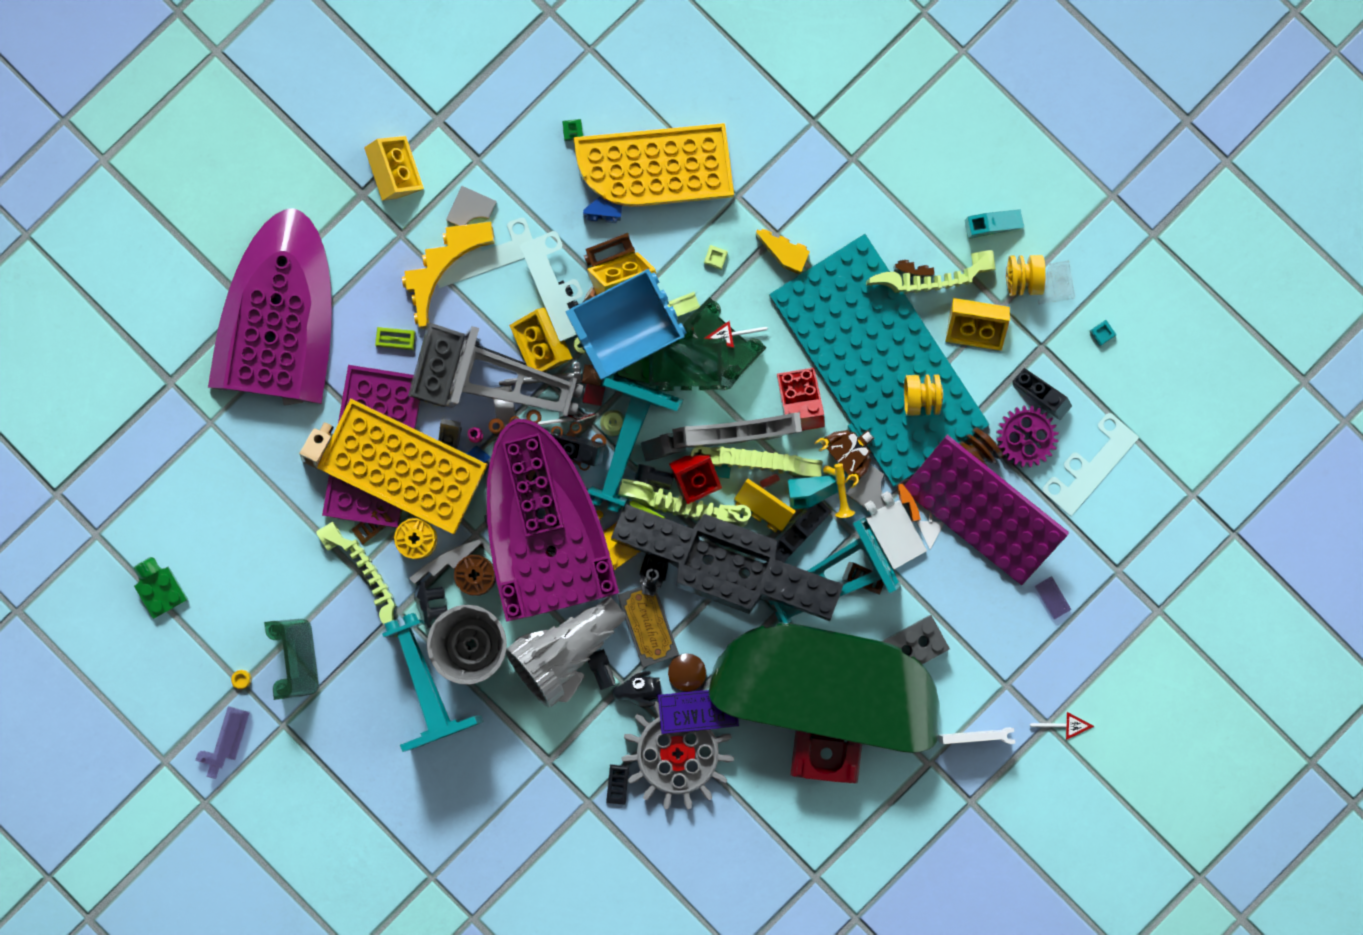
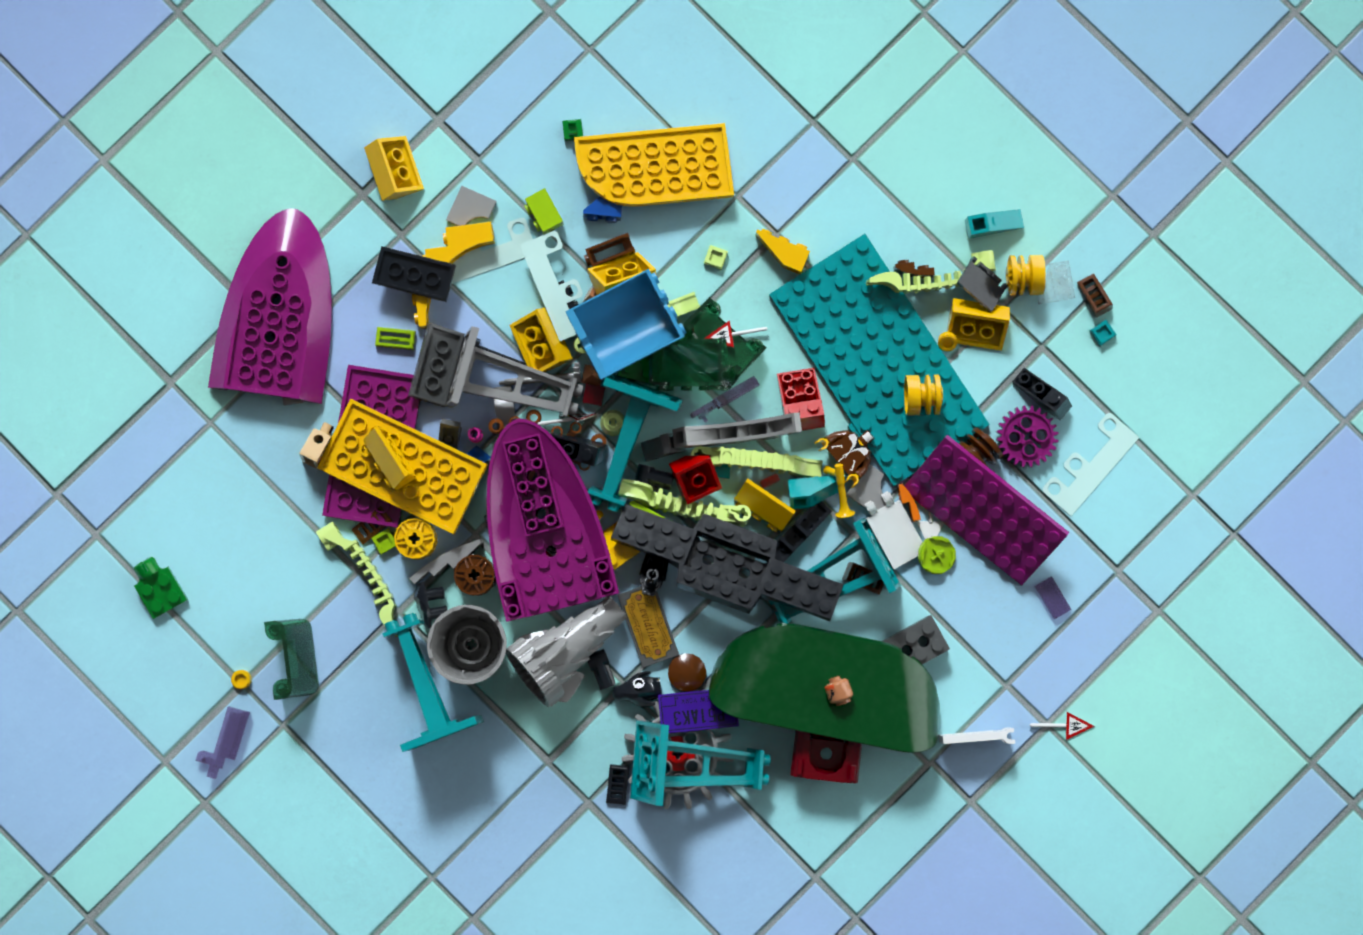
(384, 541): none -> lime tile
(388, 458): none -> yellow slope
(414, 274): none -> black tile
(544, 212): none -> lime brick
(651, 757): none -> teal piece
(726, 398): none -> piece
(838, 691): none -> nougat head
(936, 555): none -> lime tile
(947, 341): none -> yellow tile
(982, 284): none -> piece
(1089, 298): none -> reddish brown slope

